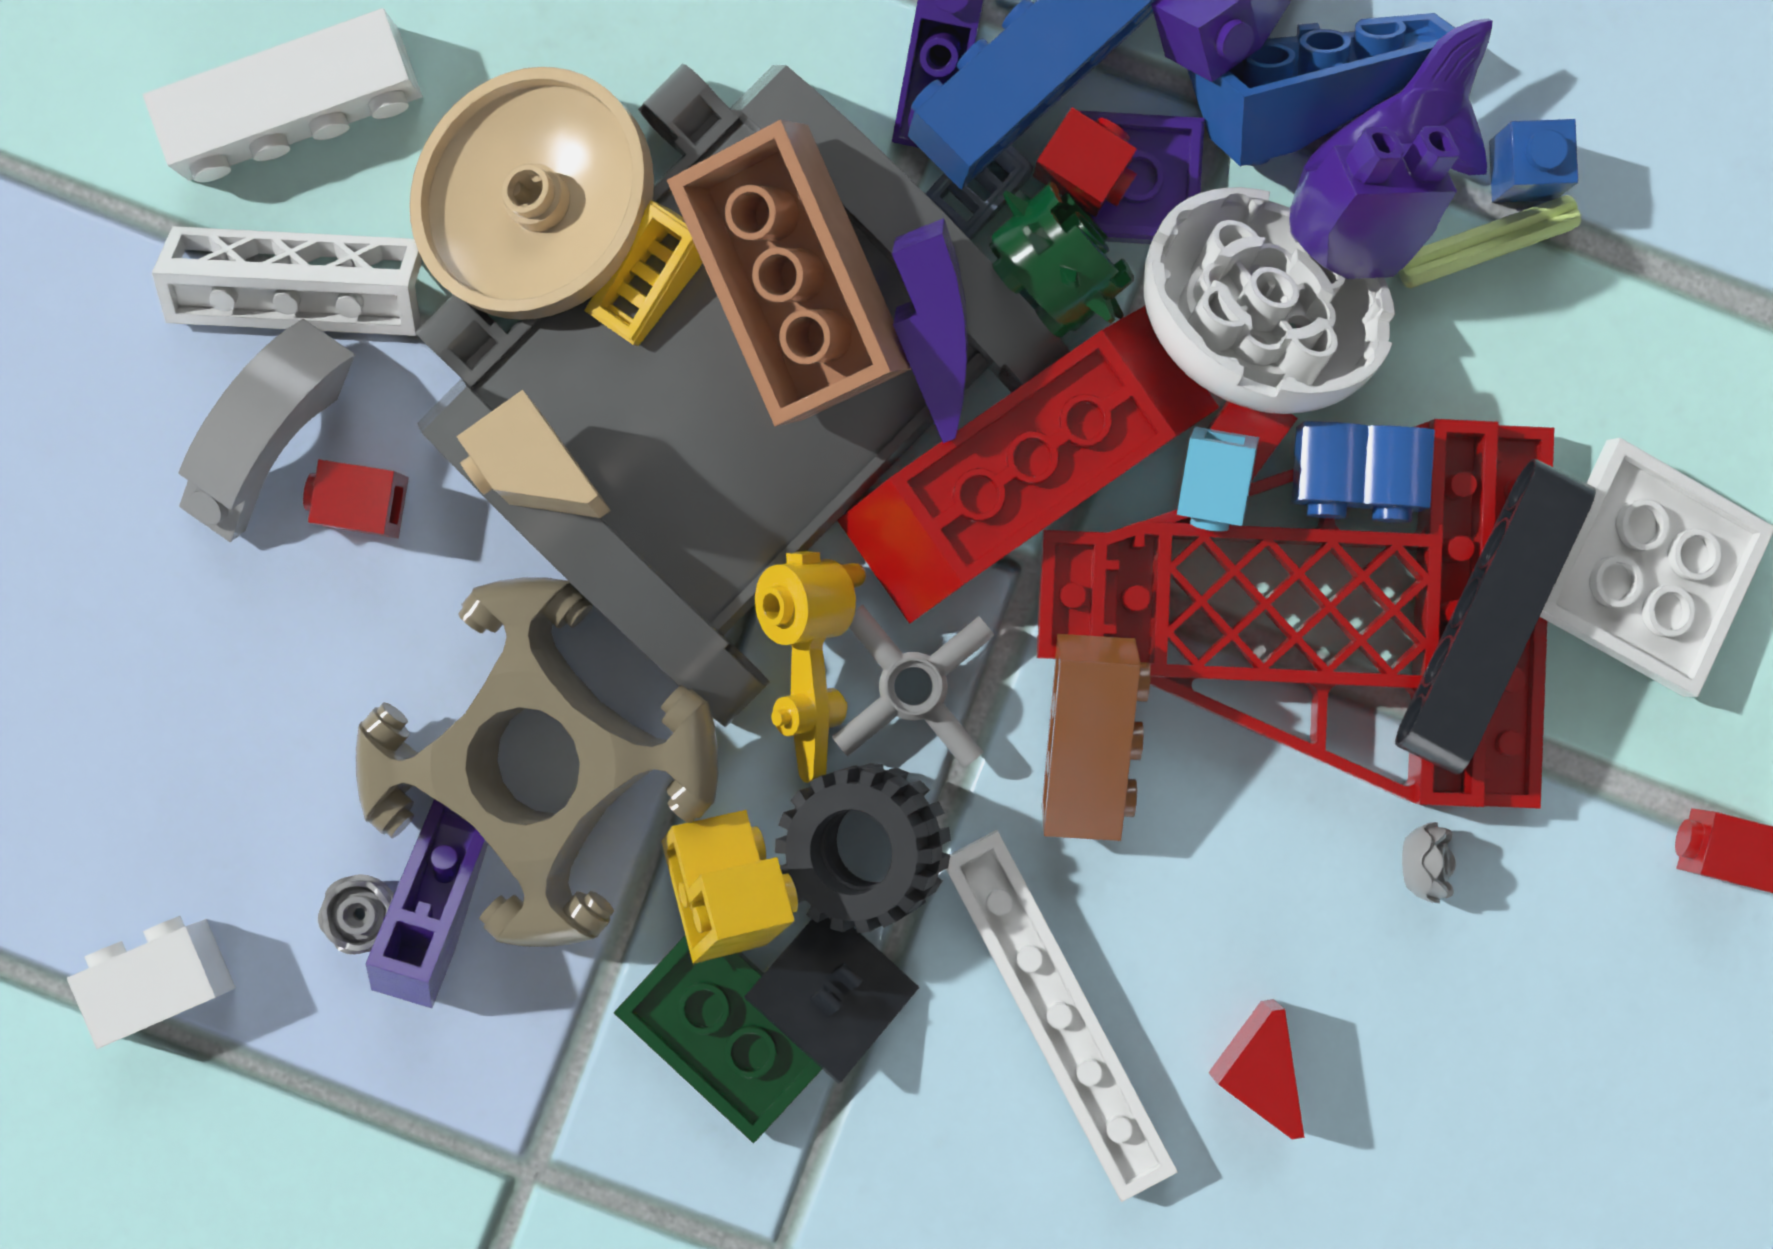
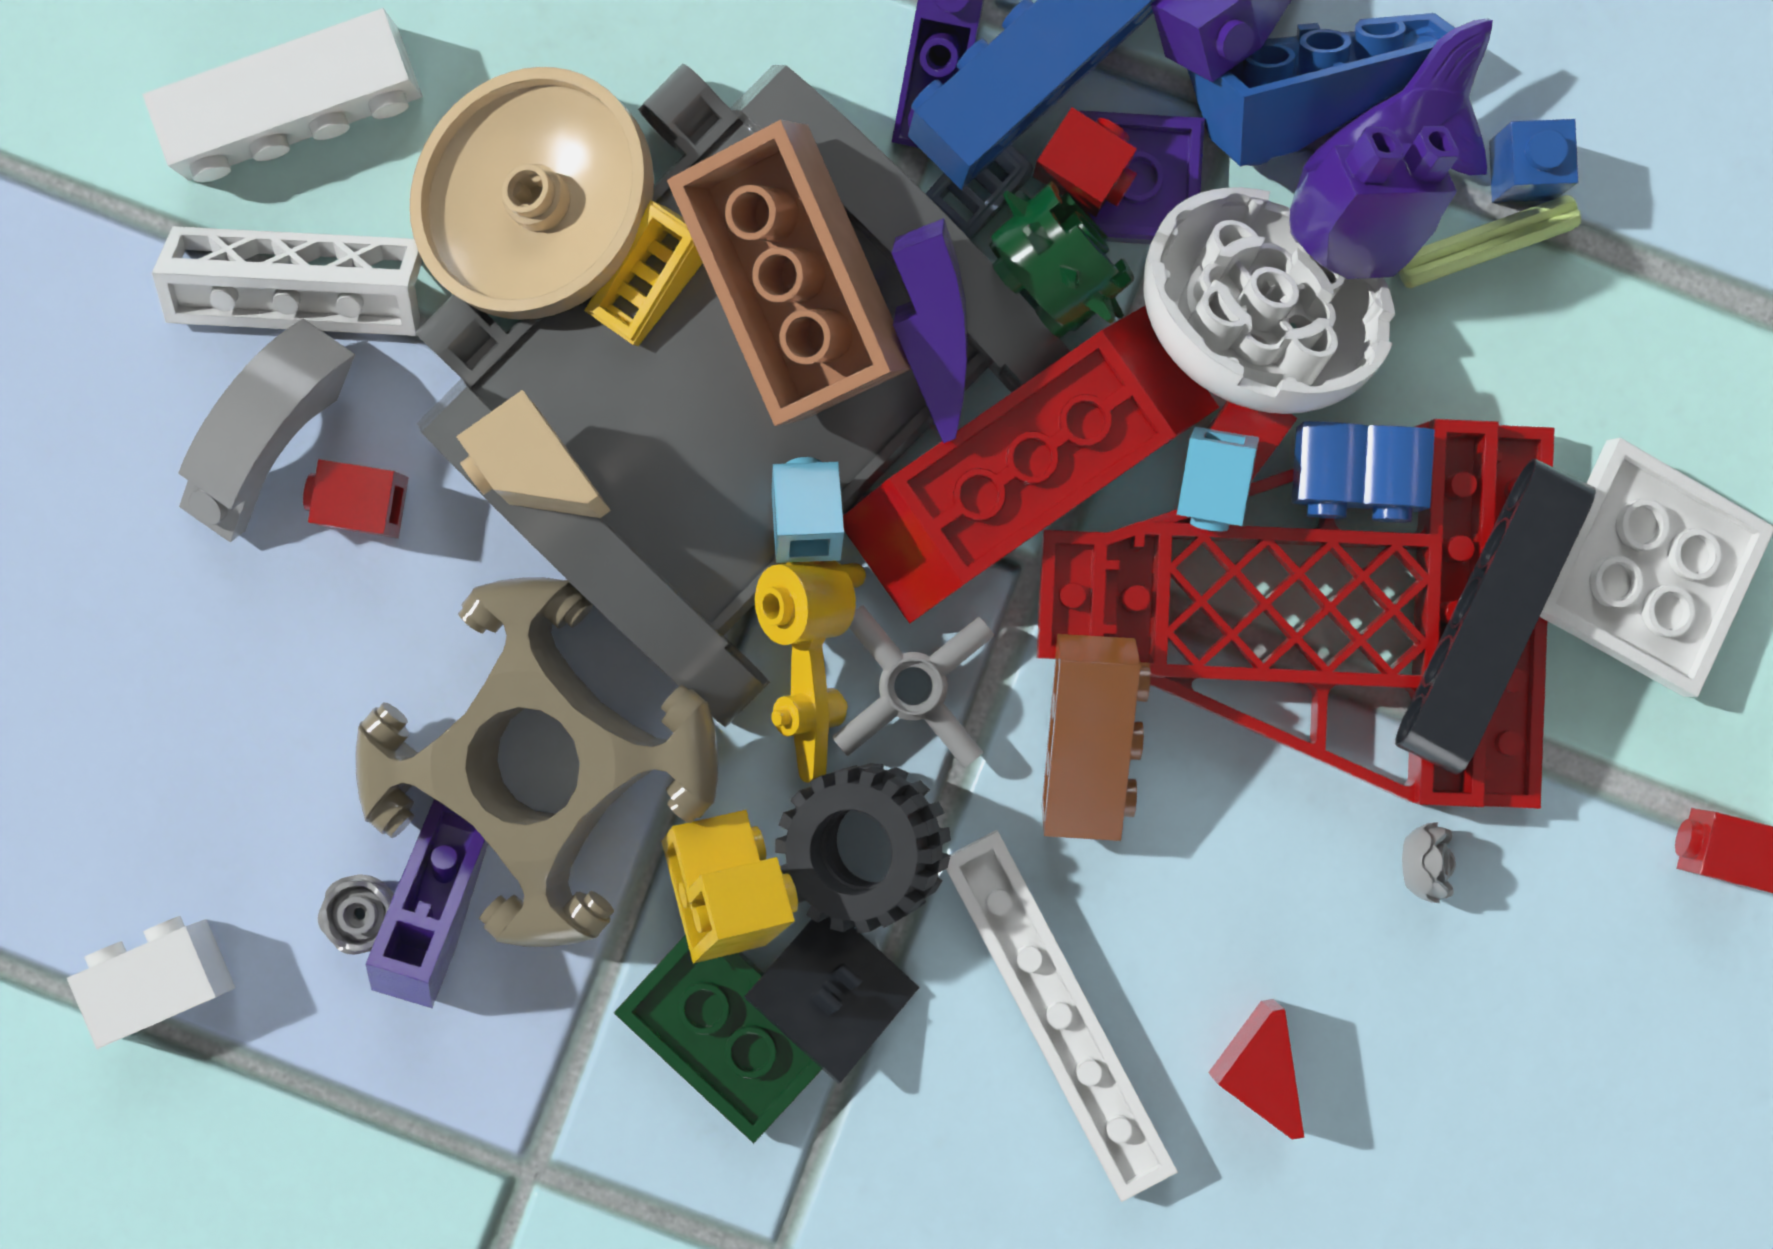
(807, 511): none -> medium azure brick

